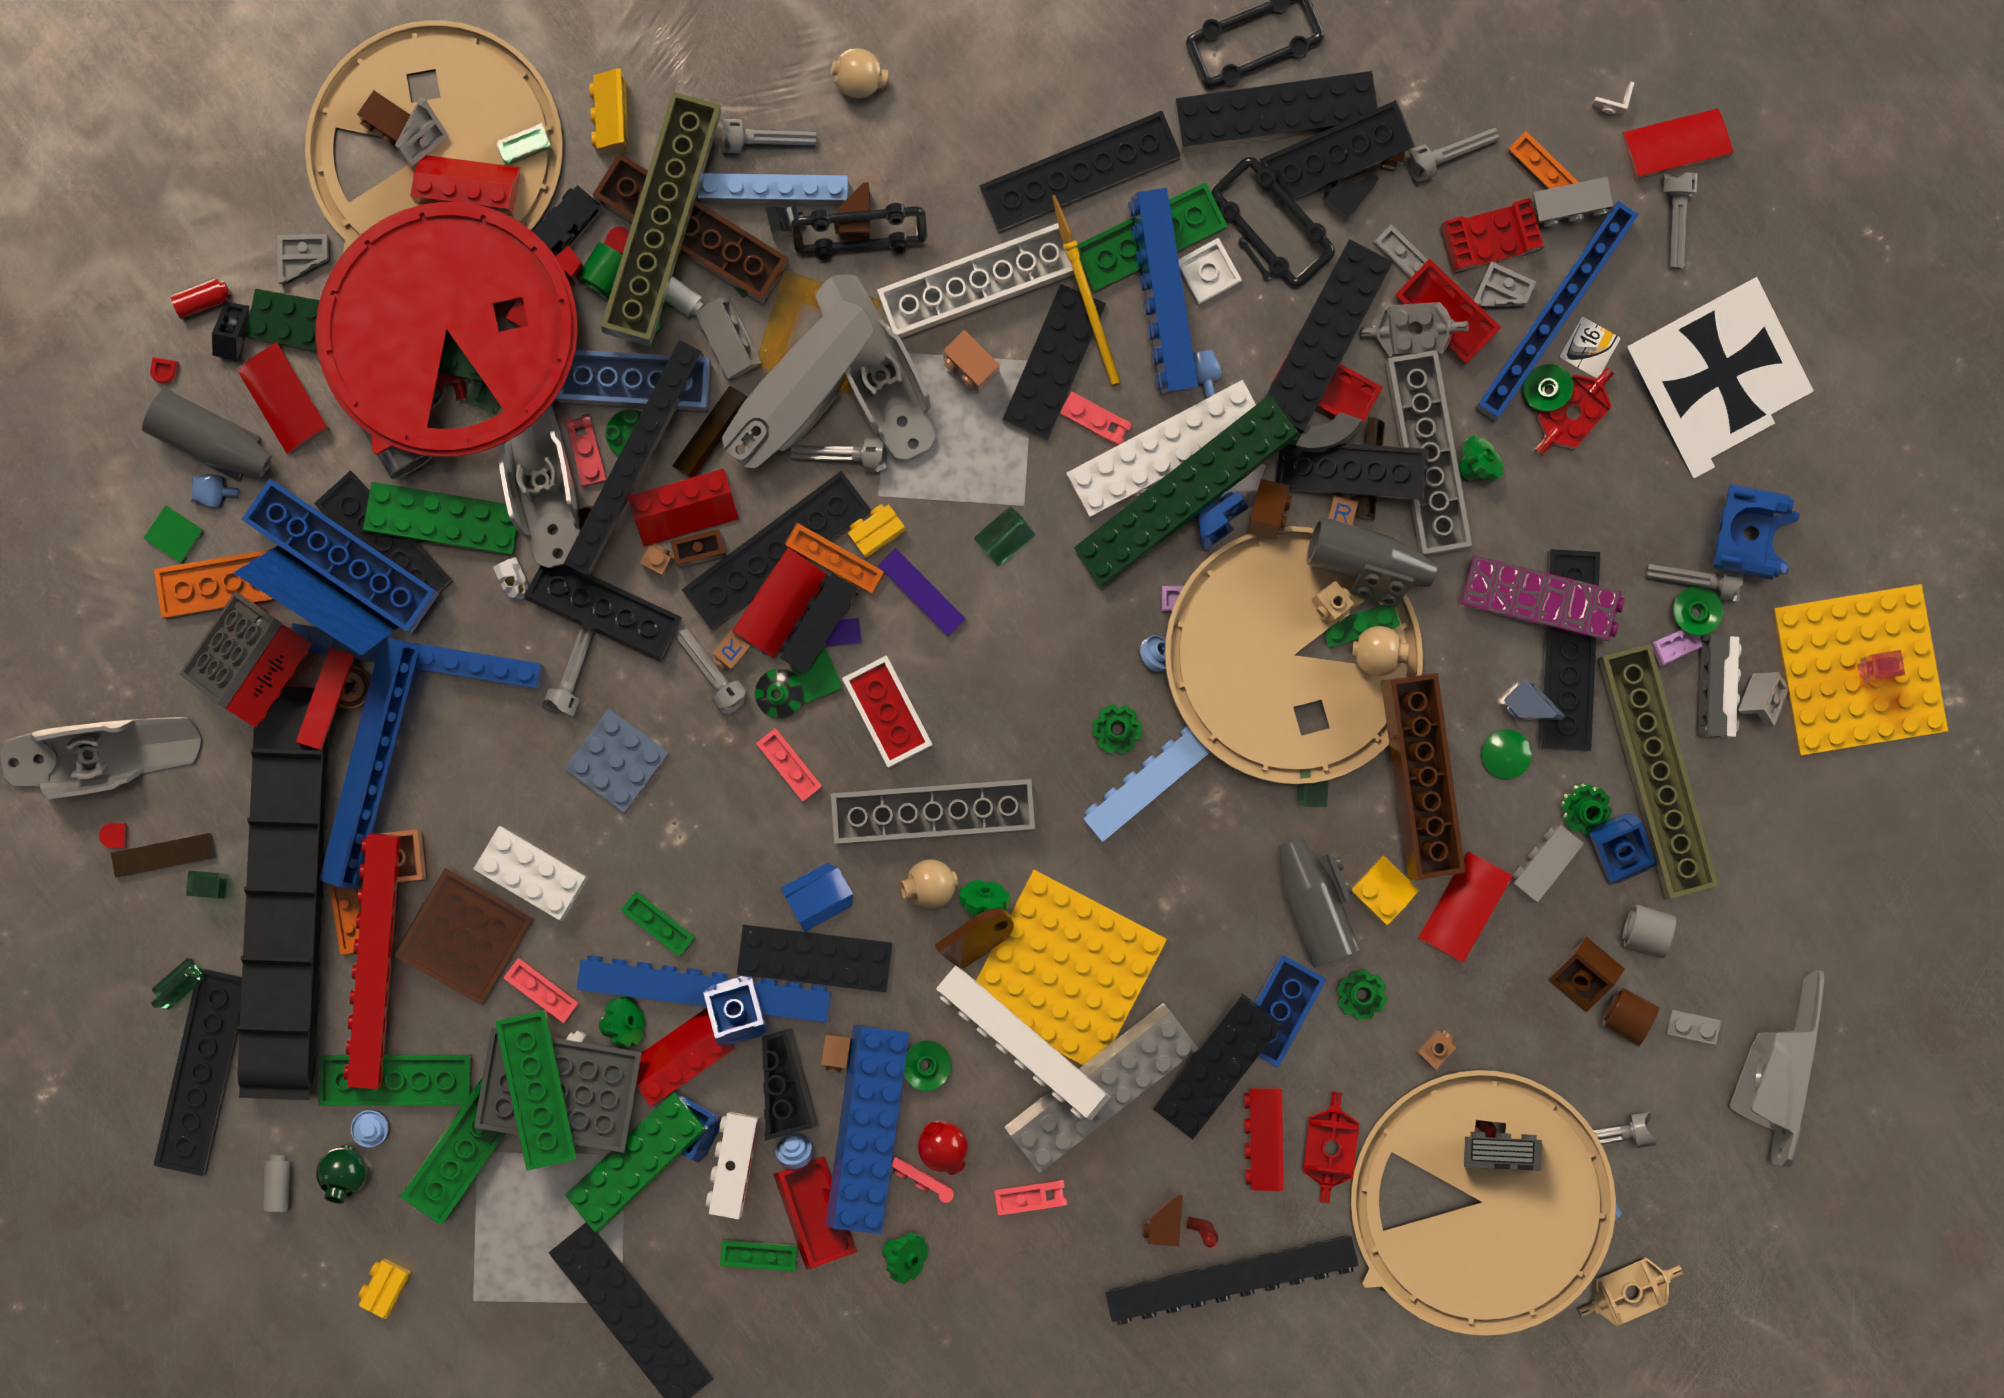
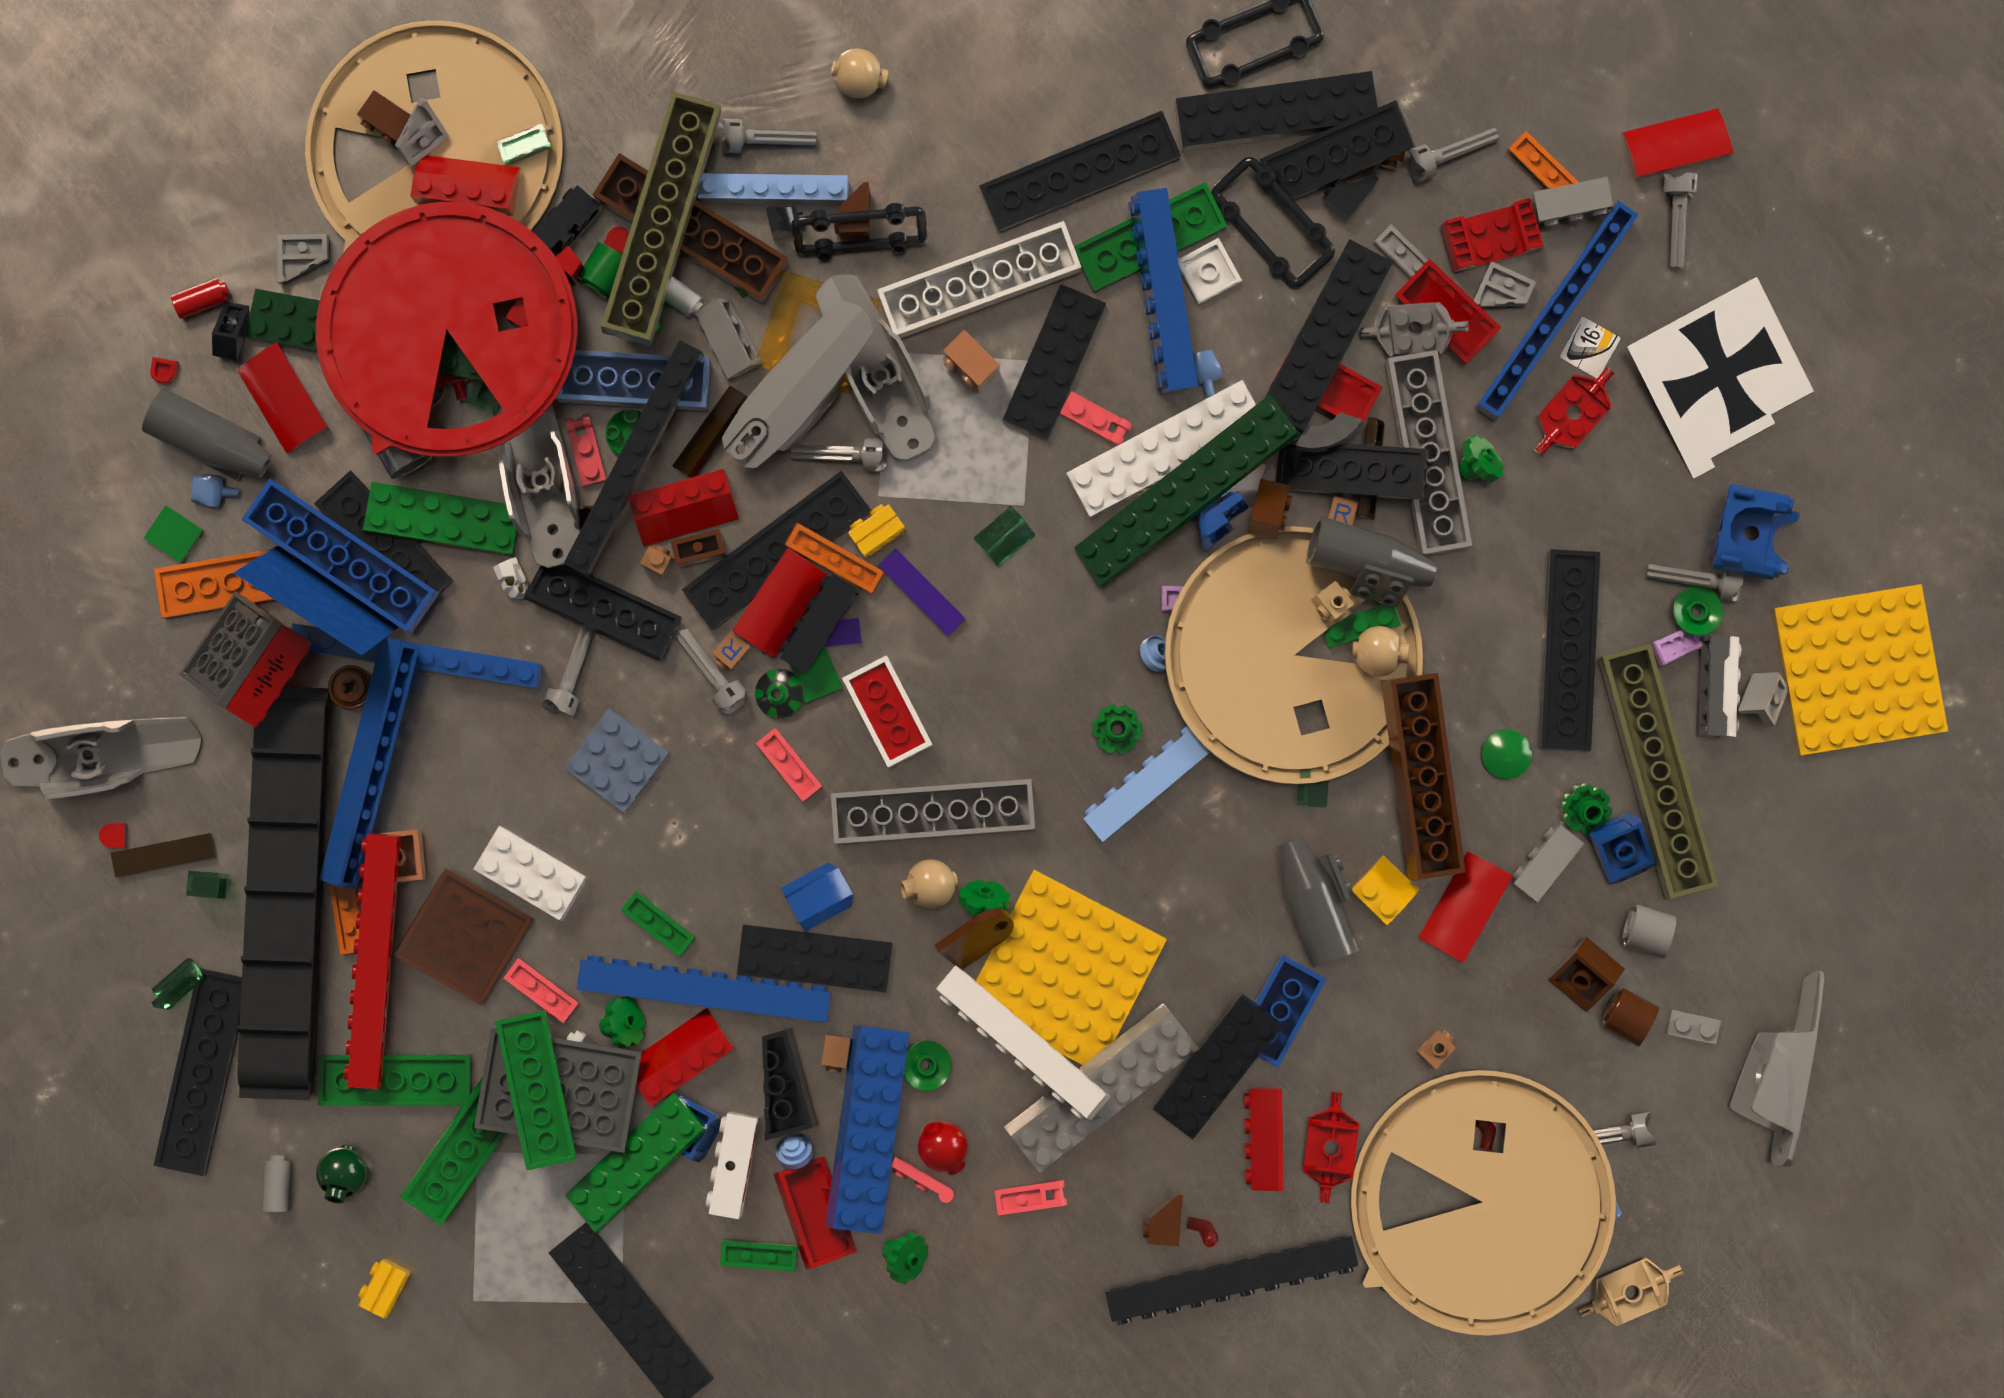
(325, 699): red tile -> none
(369, 1128): light blue plate -> none
(609, 112): yellow slope -> none
(734, 1011): blue slope -> none
(1074, 257): yellow piece -> none
(1267, 276): black hinge -> none
(1374, 997): green plant -> none
(1502, 1152): wedge -> none
(1531, 703): sand blue slope -> none
(1543, 598): magenta brick -> none
(1547, 377): green dish -> none
(1612, 107): white bracket -> none
(1881, 666): brick -> none

